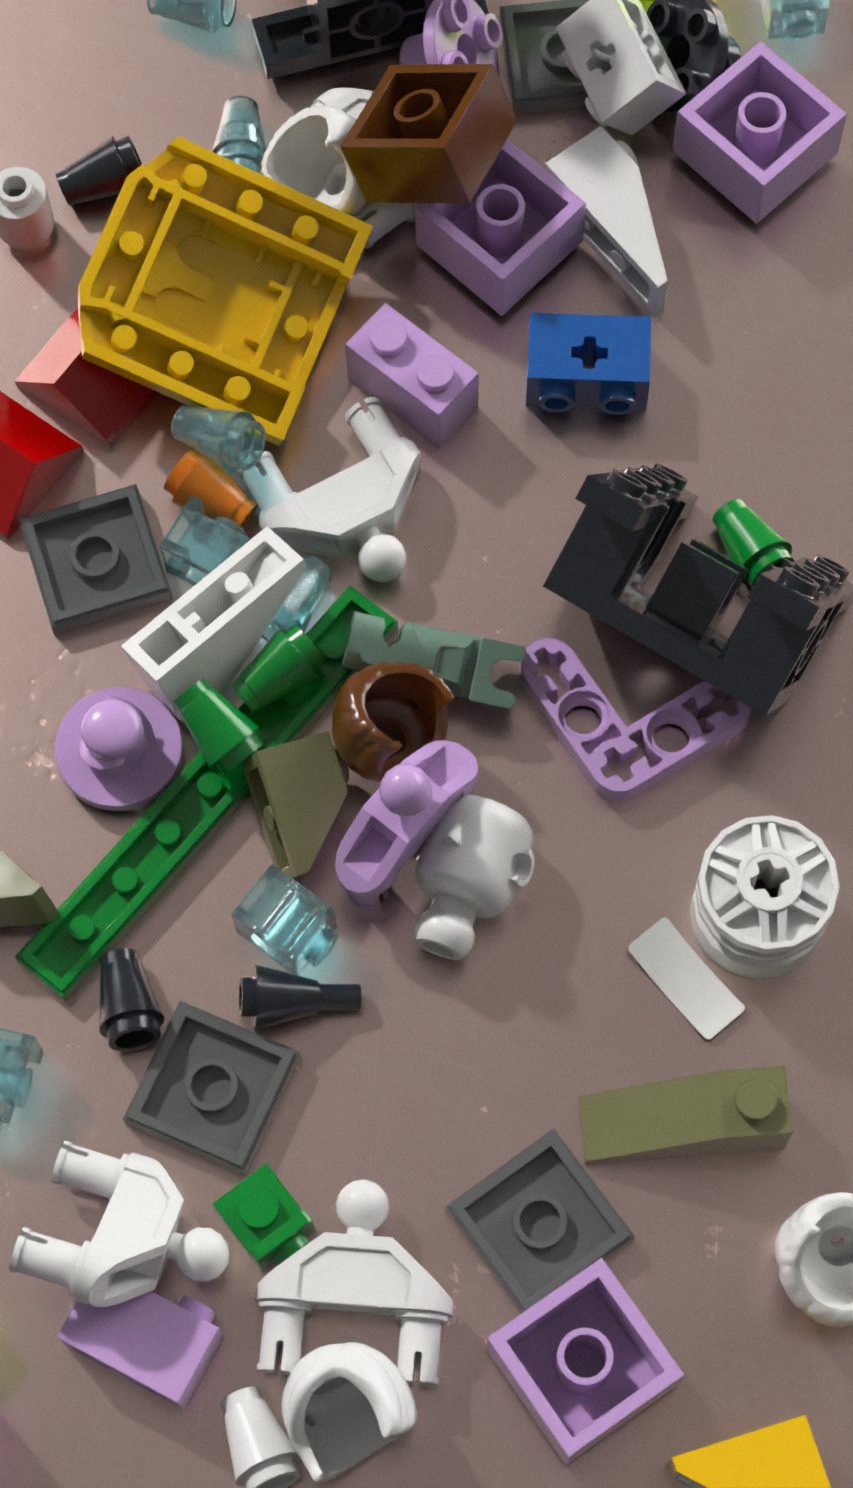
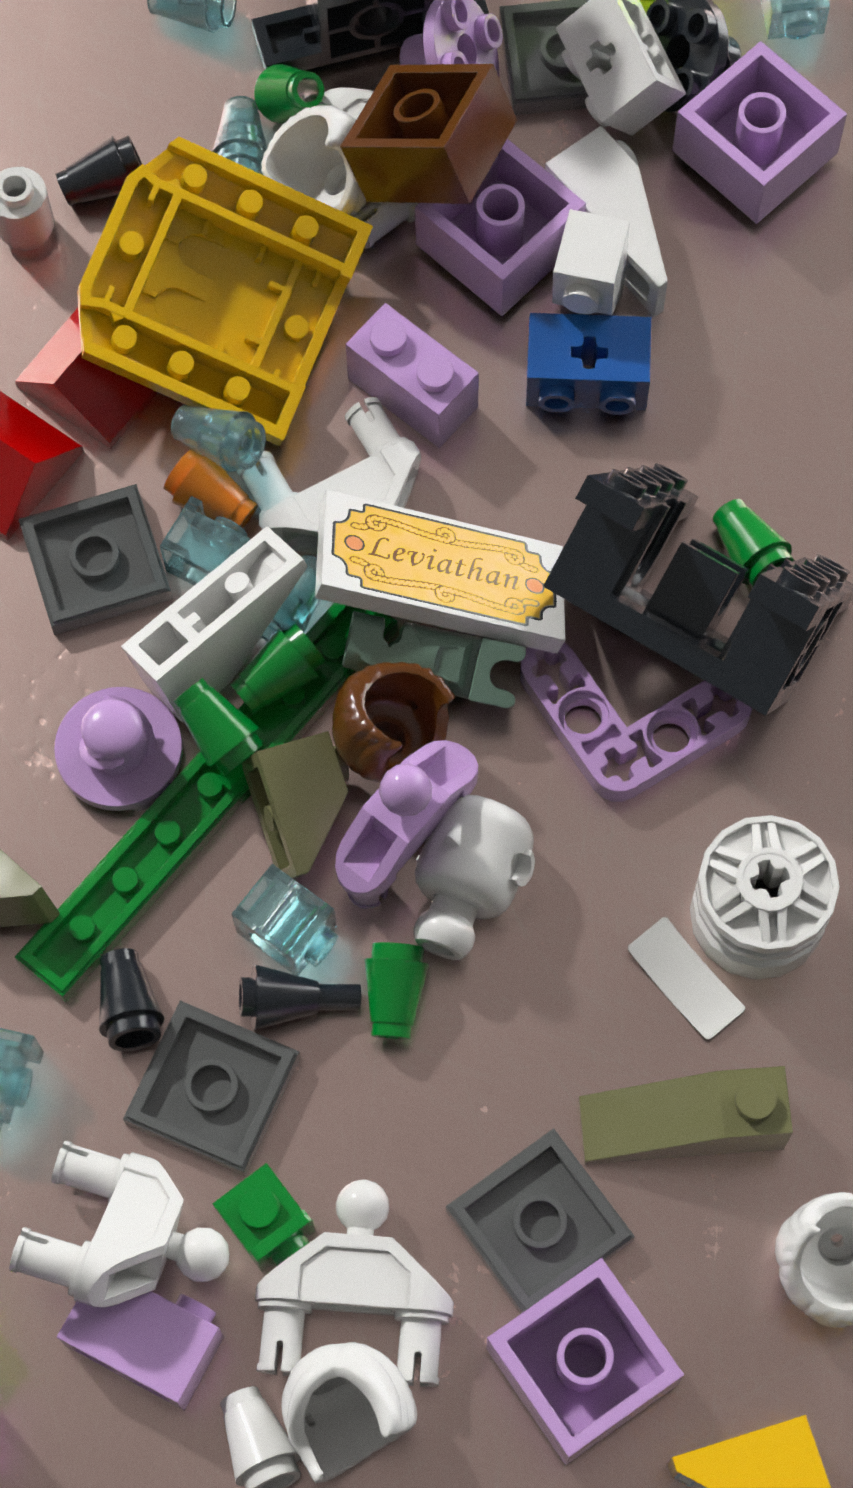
(285, 91): none -> green cone
(394, 987): none -> green cone
(438, 572): none -> tile
(591, 263): none -> white slope

